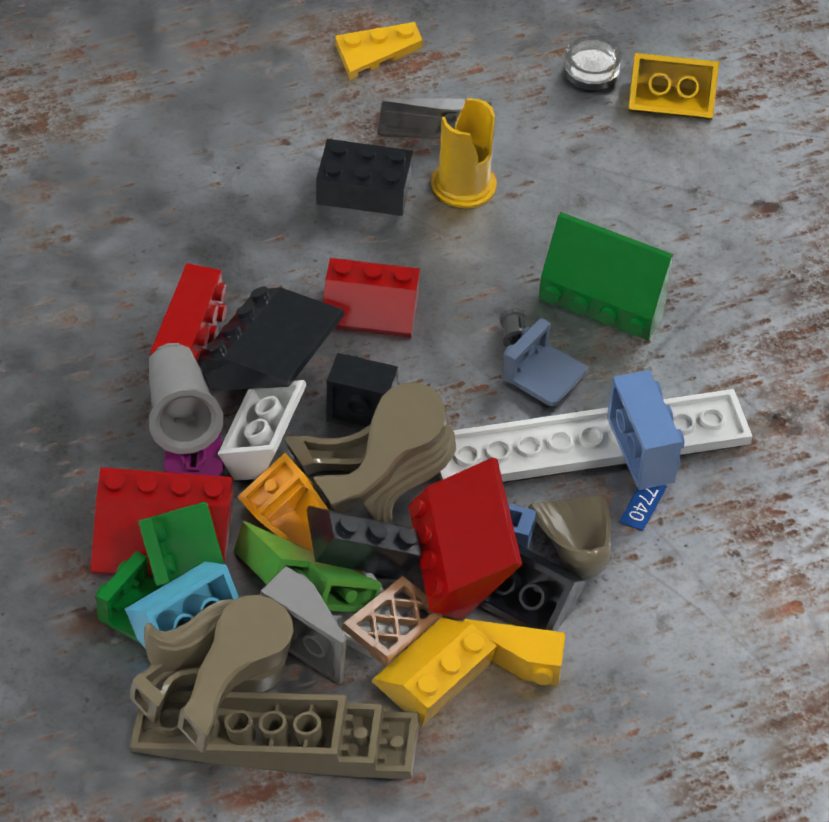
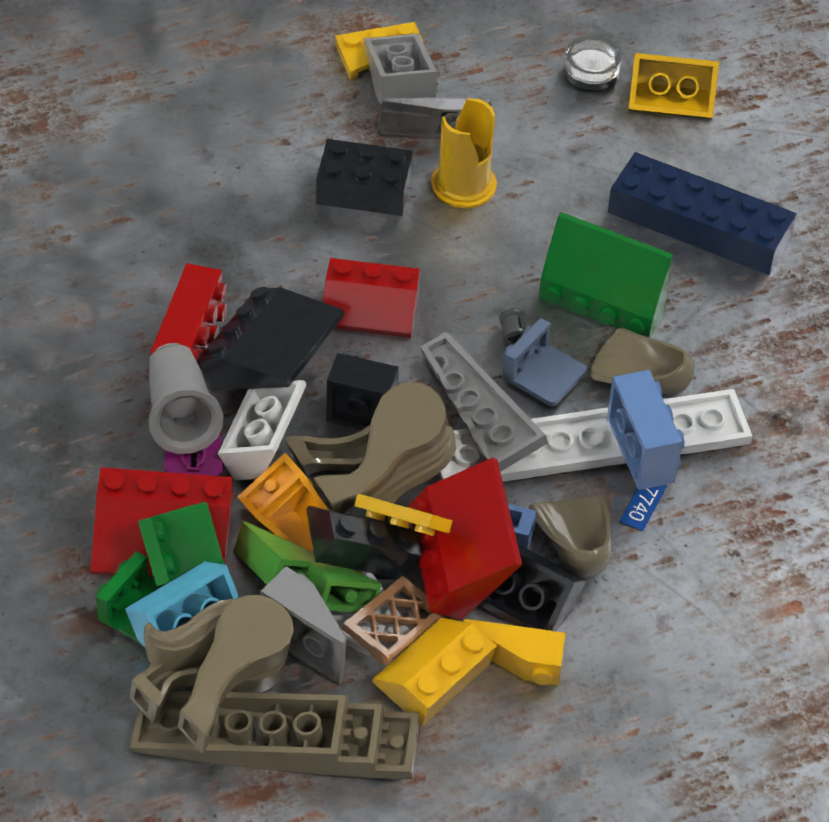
(400, 67): none -> light grey slope
(402, 516): none -> yellow wing
(485, 409): none -> light grey wing
(631, 353): none -> dark tan hair
(702, 213): none -> dark blue brick

